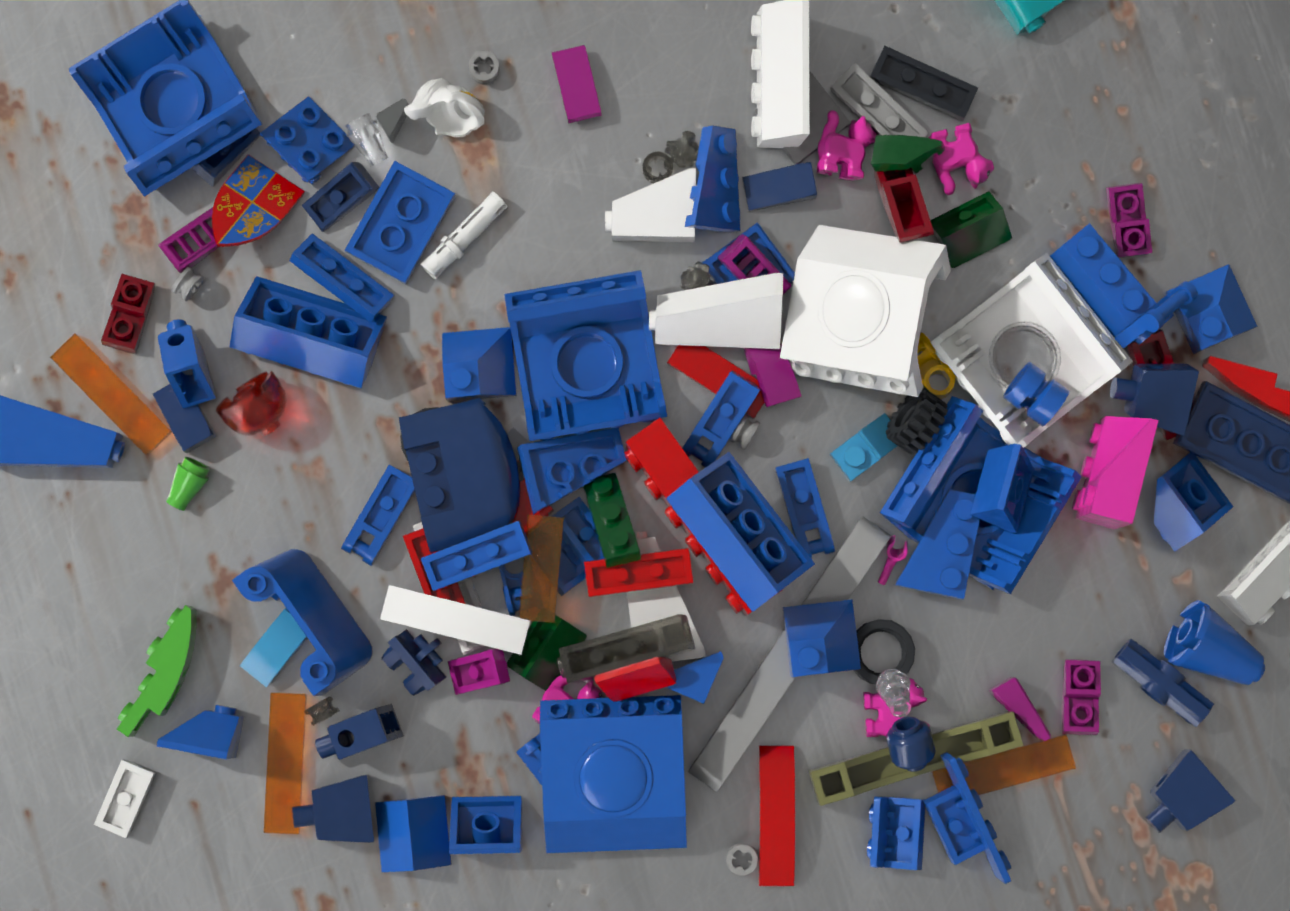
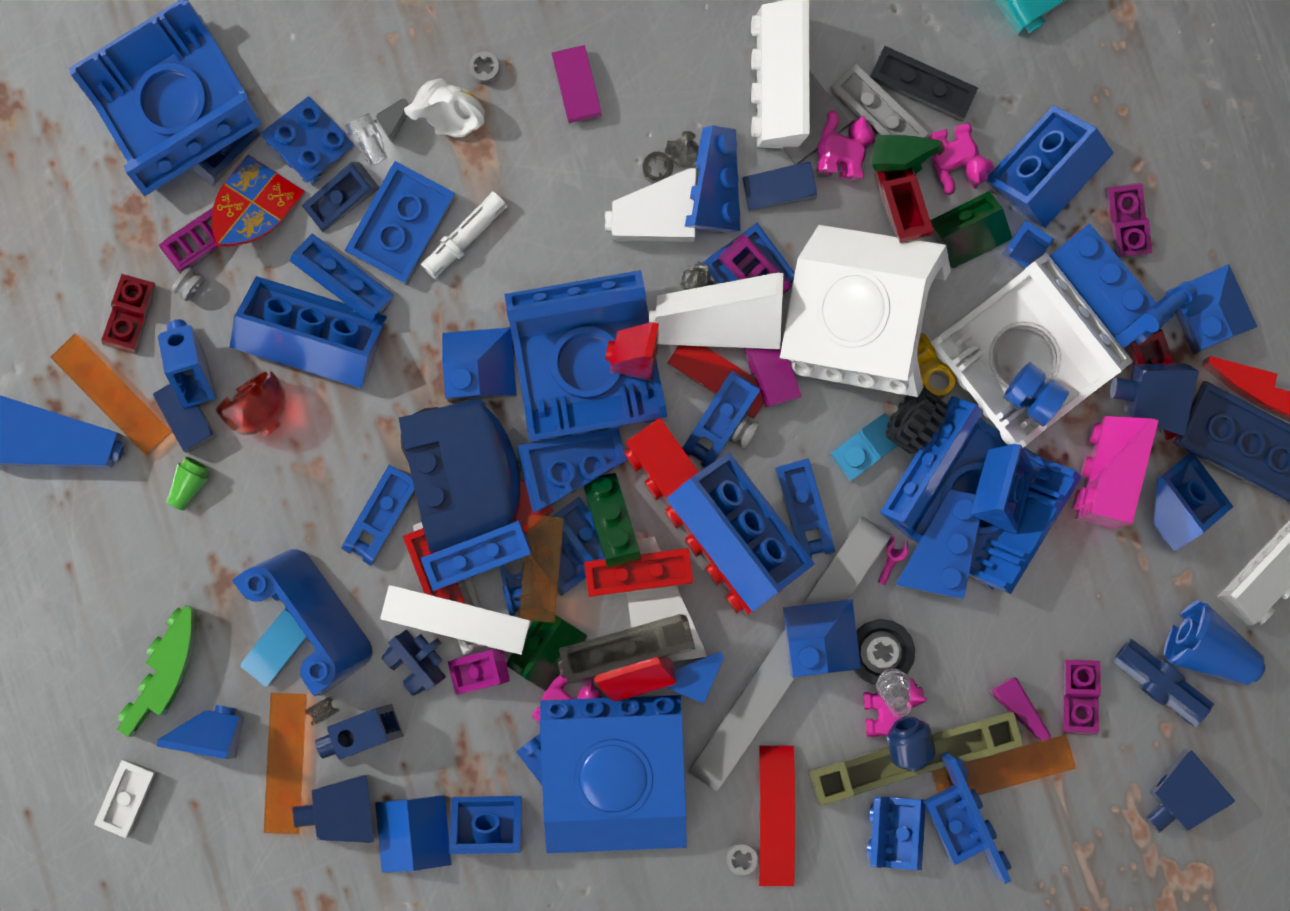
(634, 351): none -> red slope
(885, 641): none -> light grey bush
(1027, 245): none -> blue panel
(1050, 165): none -> blue slope

